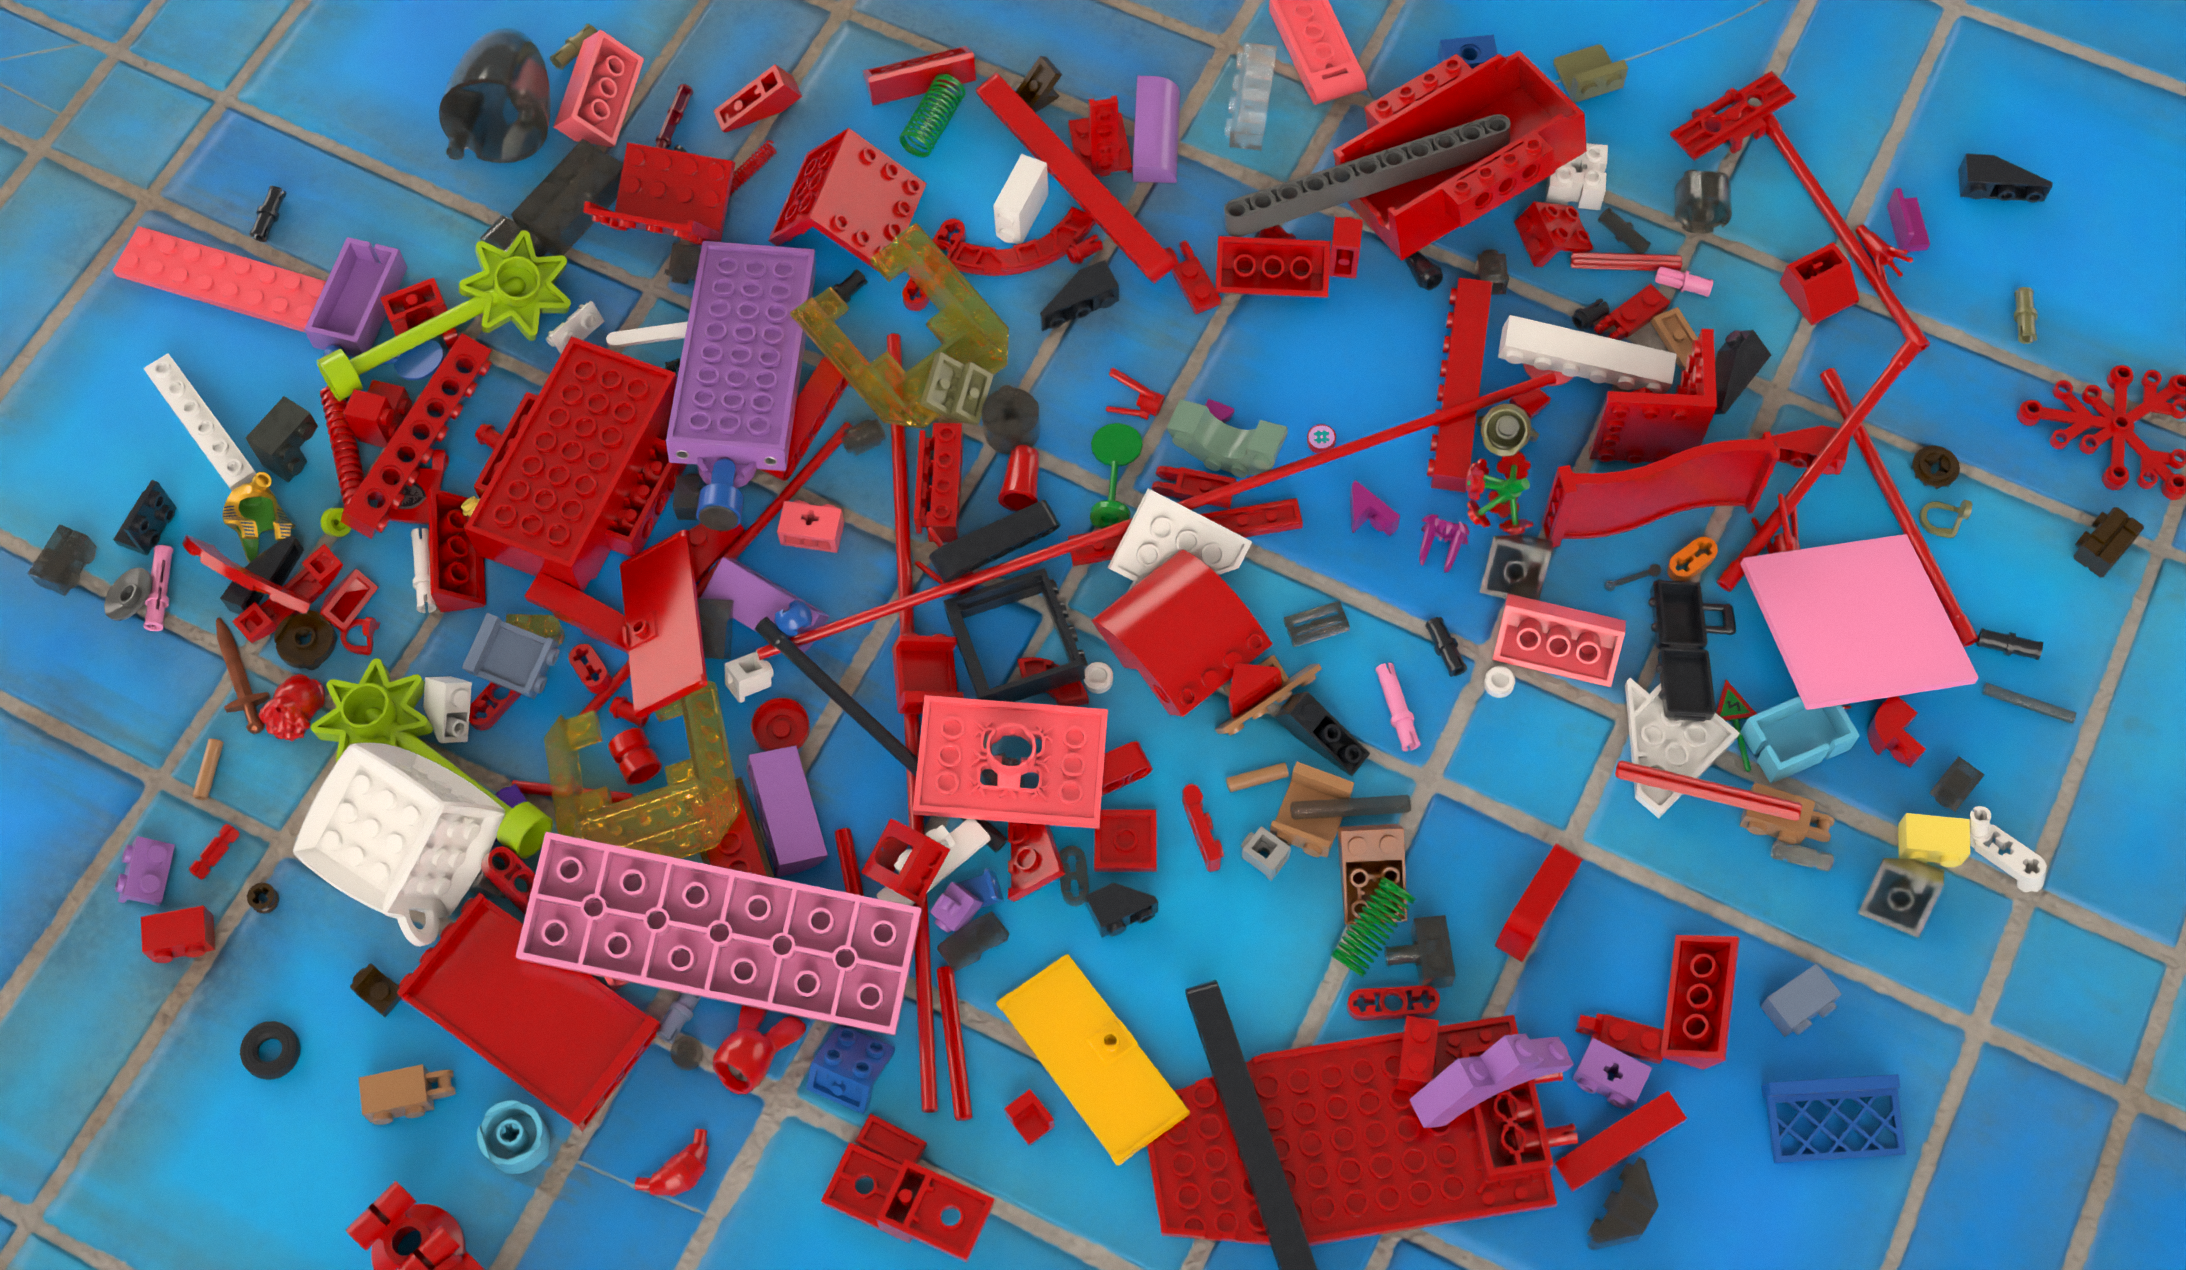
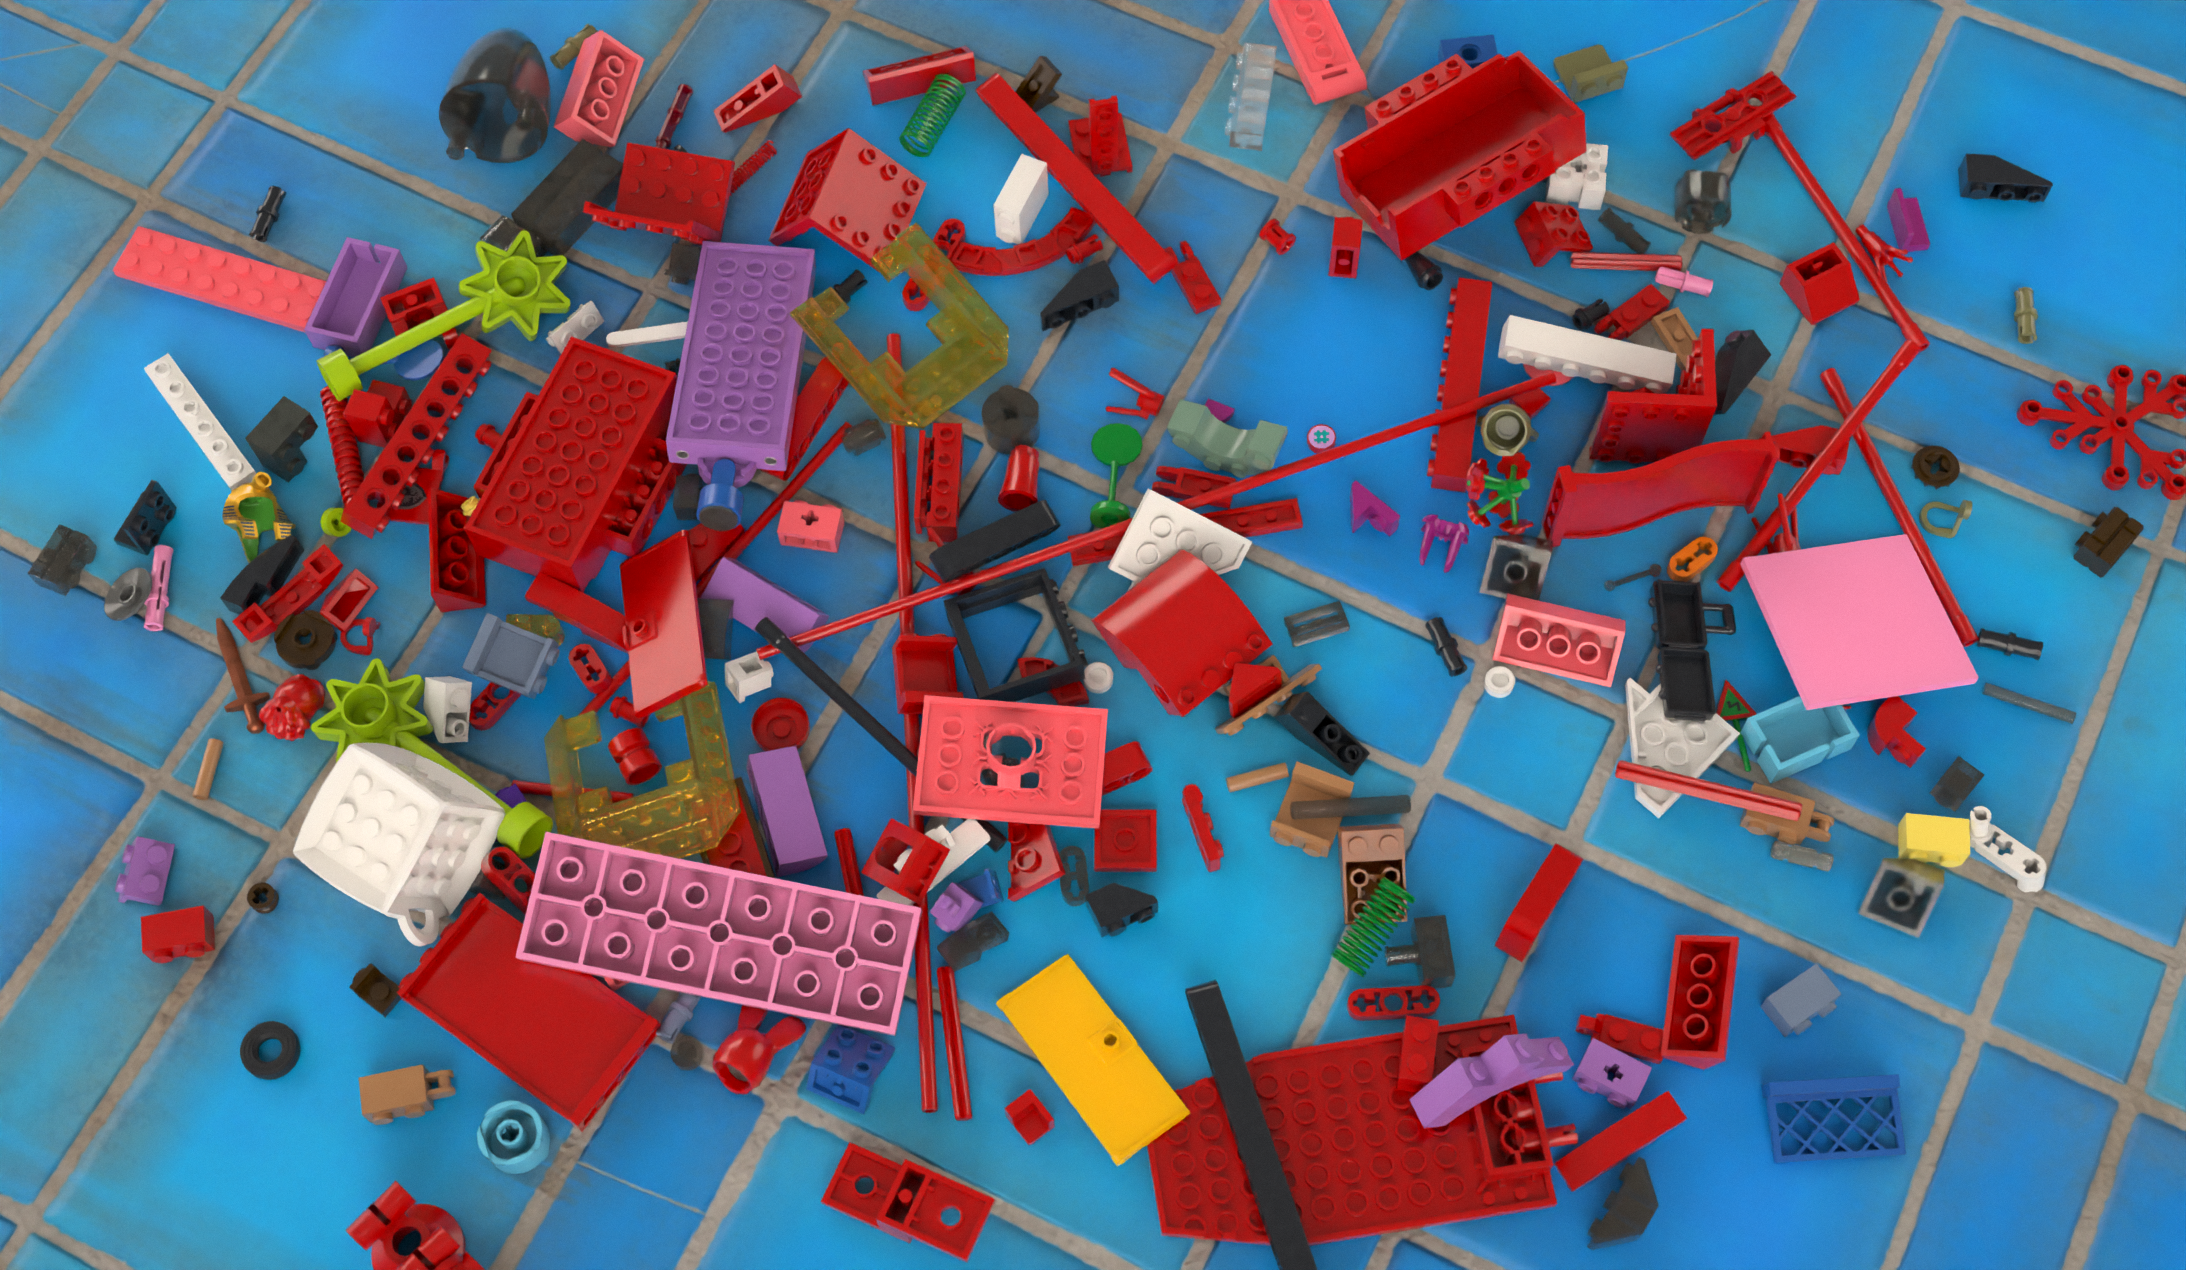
(214, 851): red axle -> none
(221, 564): tile -> none
(421, 582): white pin -> none
(680, 1171): red piece -> none
(793, 618): blue piece -> none
(890, 1141): red tile -> none
(956, 389): olive slope -> none
(1156, 130): medium lavender brick -> none
(1265, 841): light grey brick -> none
(1273, 266): red slope -> none
(1366, 175): dark grey beam -> none
(1401, 717): bright pink pin -> none
(1493, 268): clear smoke brick -> none

